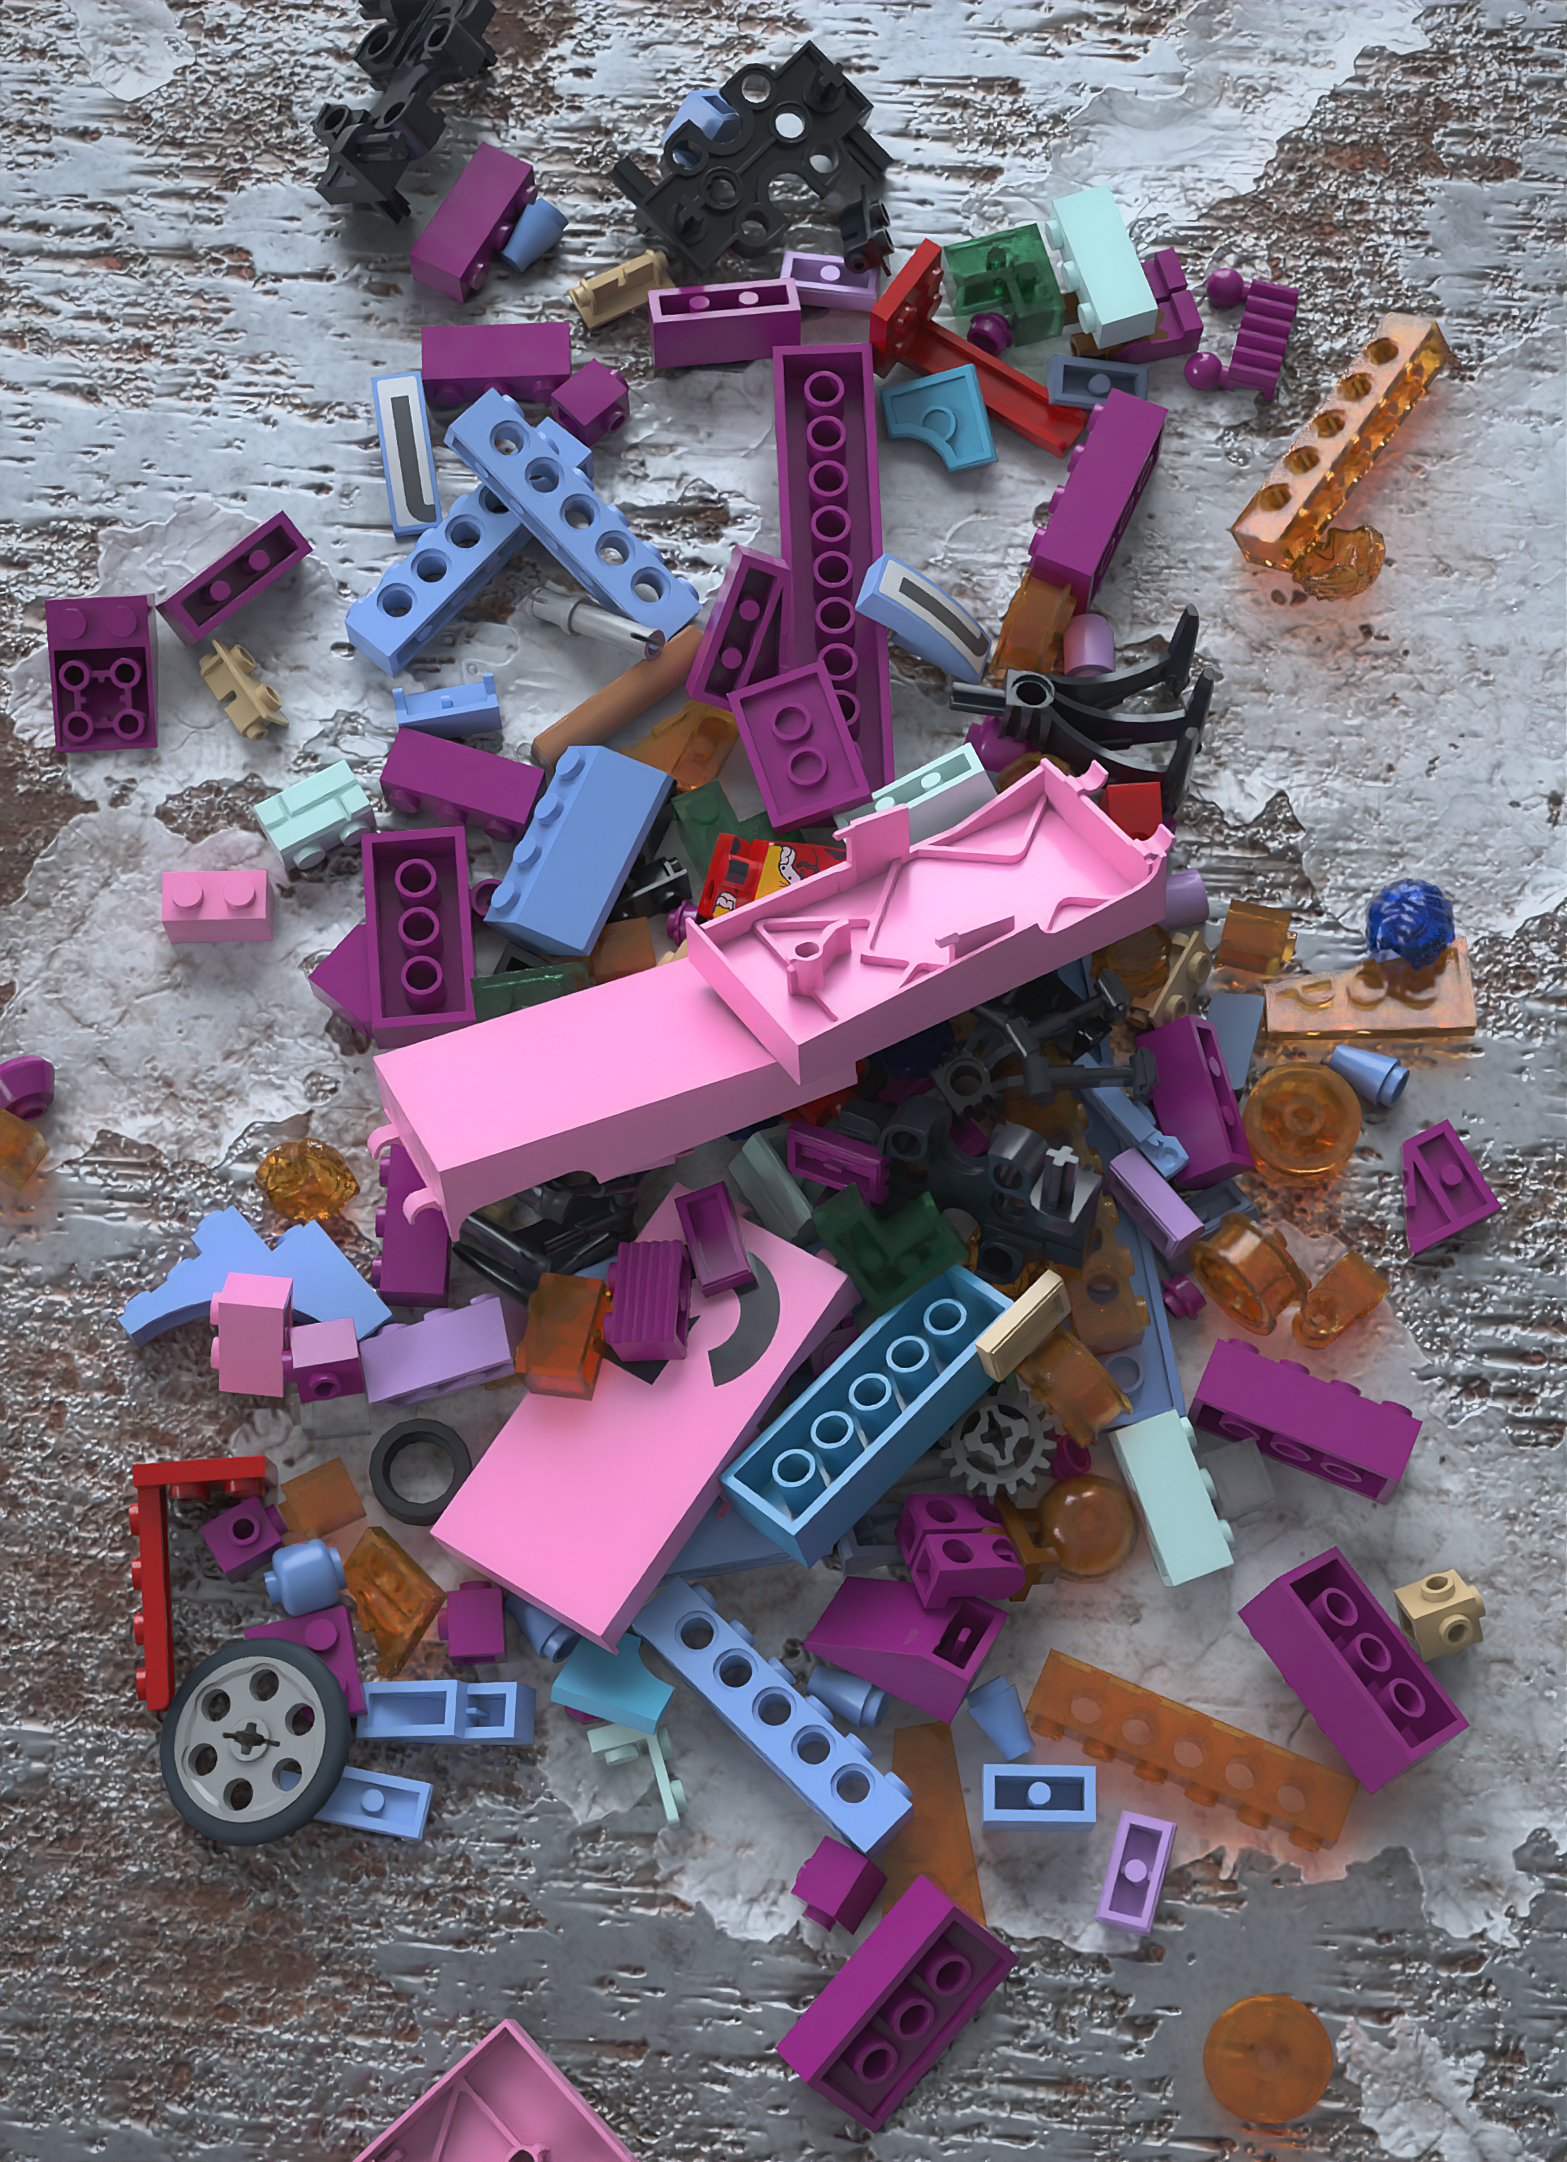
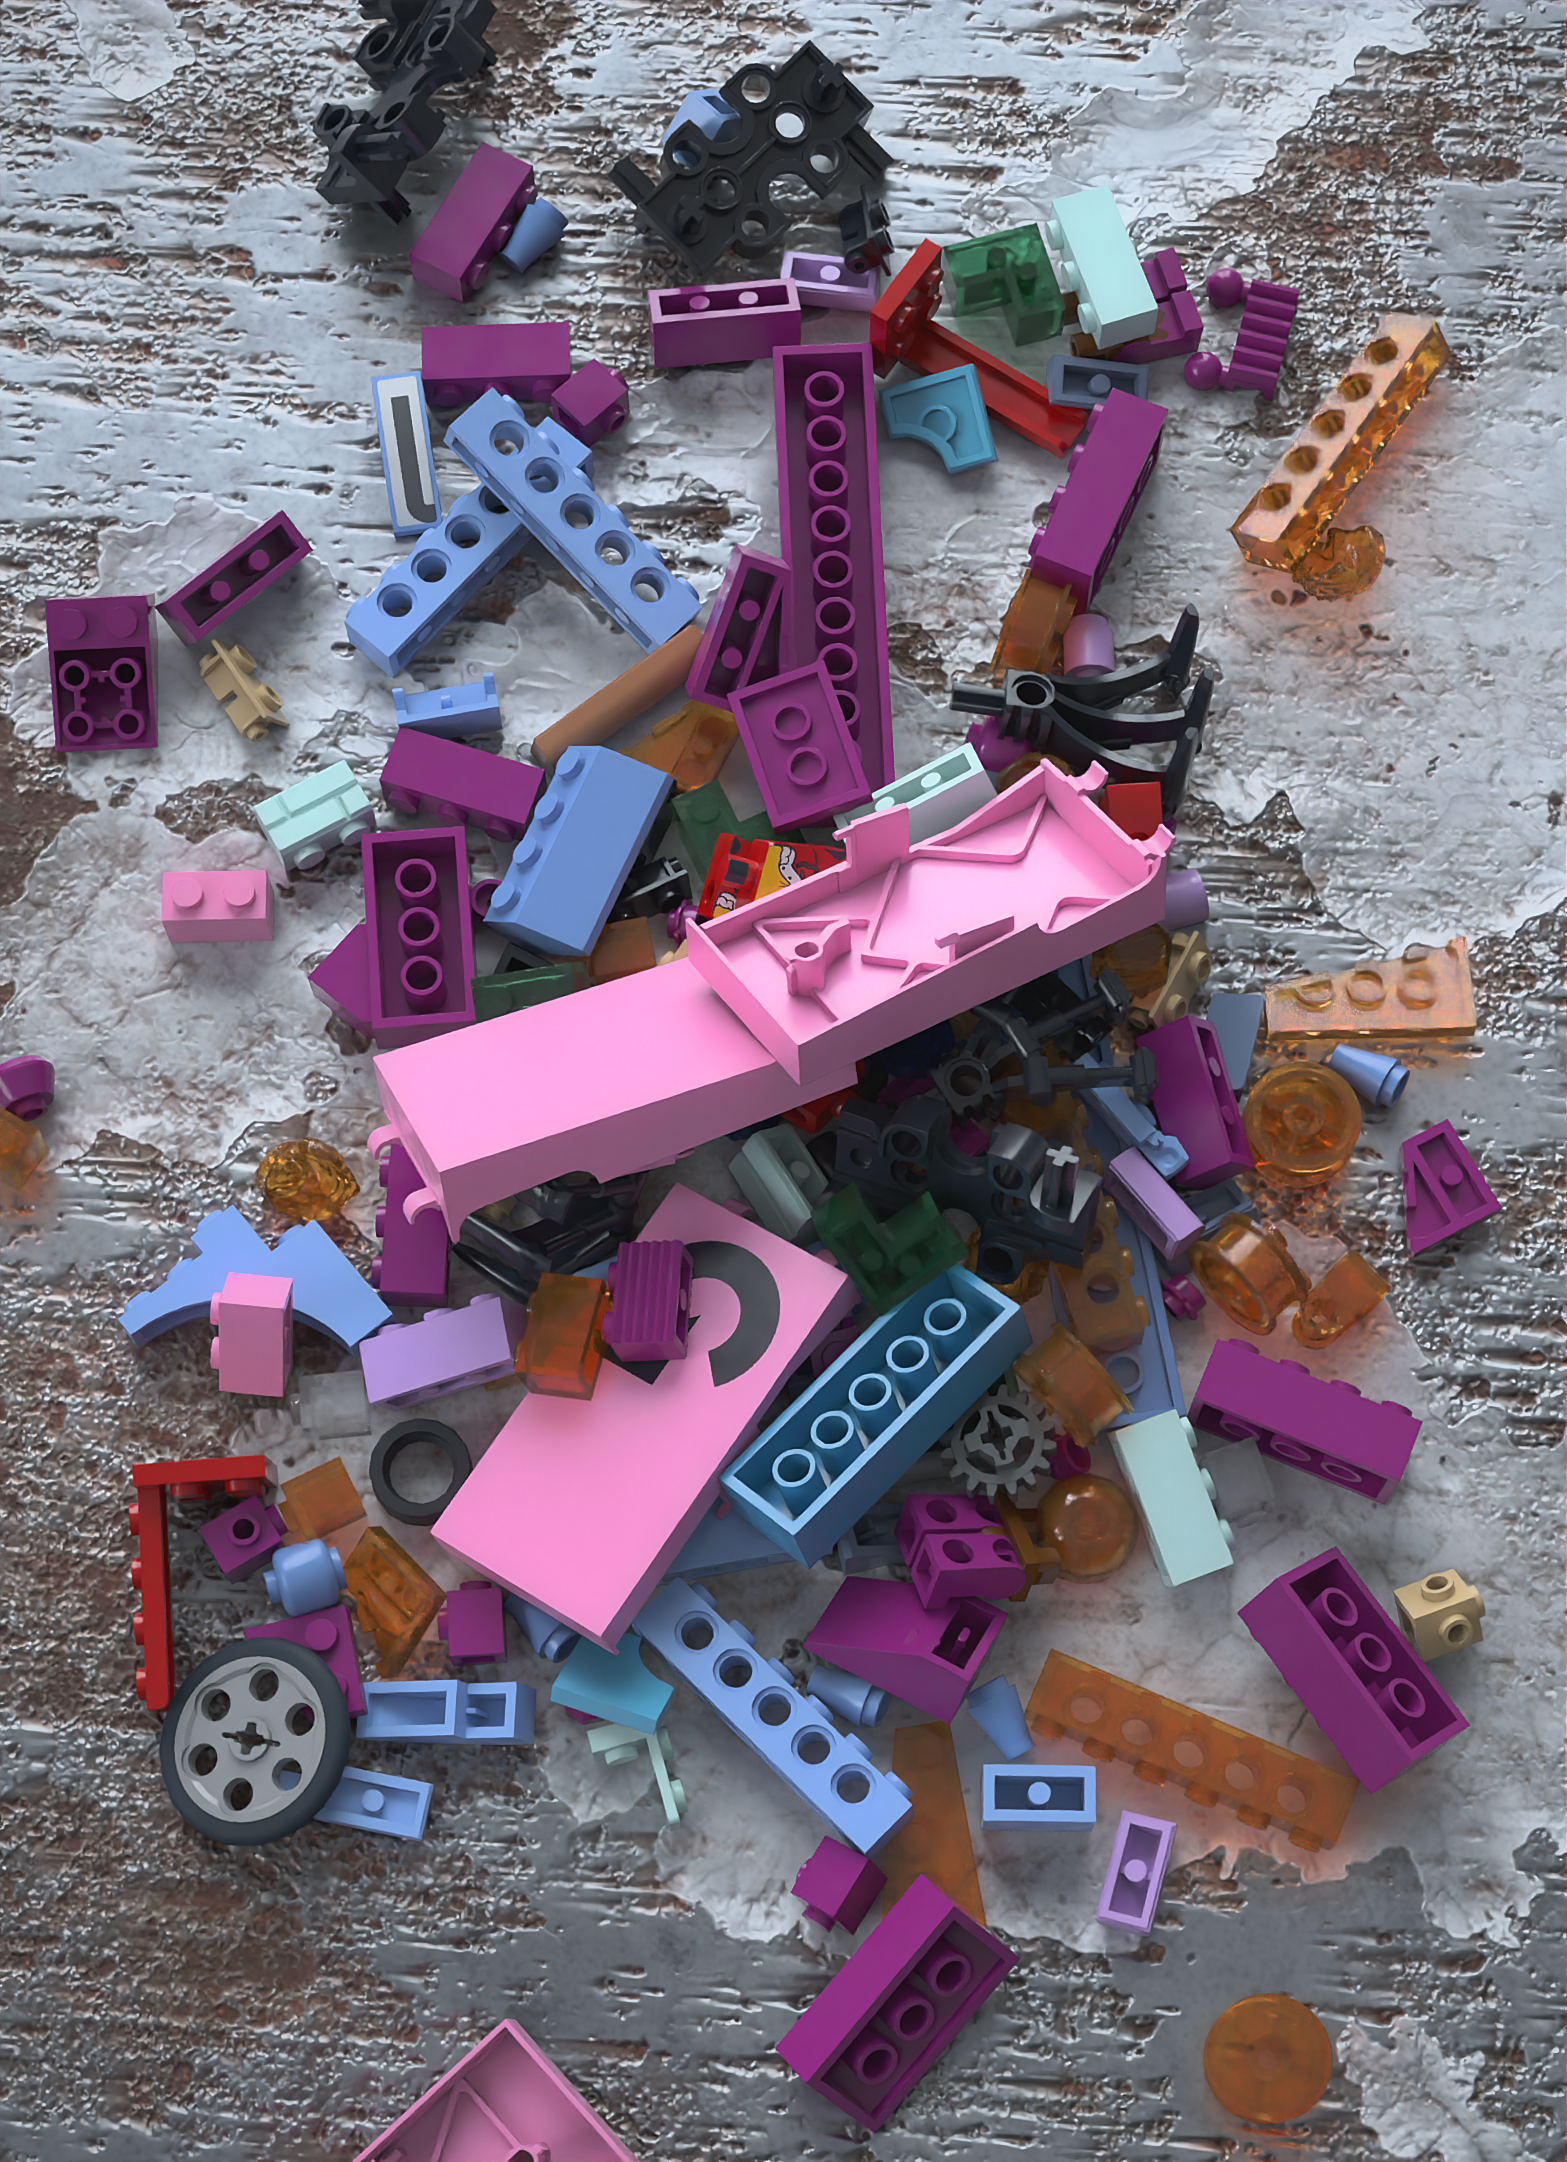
(324, 1360): magenta brick -> none
(579, 617): light grey pin -> none
(620, 288): tan hinge -> none
(714, 1239): magenta tile -> none
(837, 1153): magenta tile -> none
(924, 618): slope -> none
(990, 333): magenta plate -> none
(1023, 1326): tan tile -> none
(1256, 938): clear orange brick -> none
(1411, 921): clear blue hair -> none

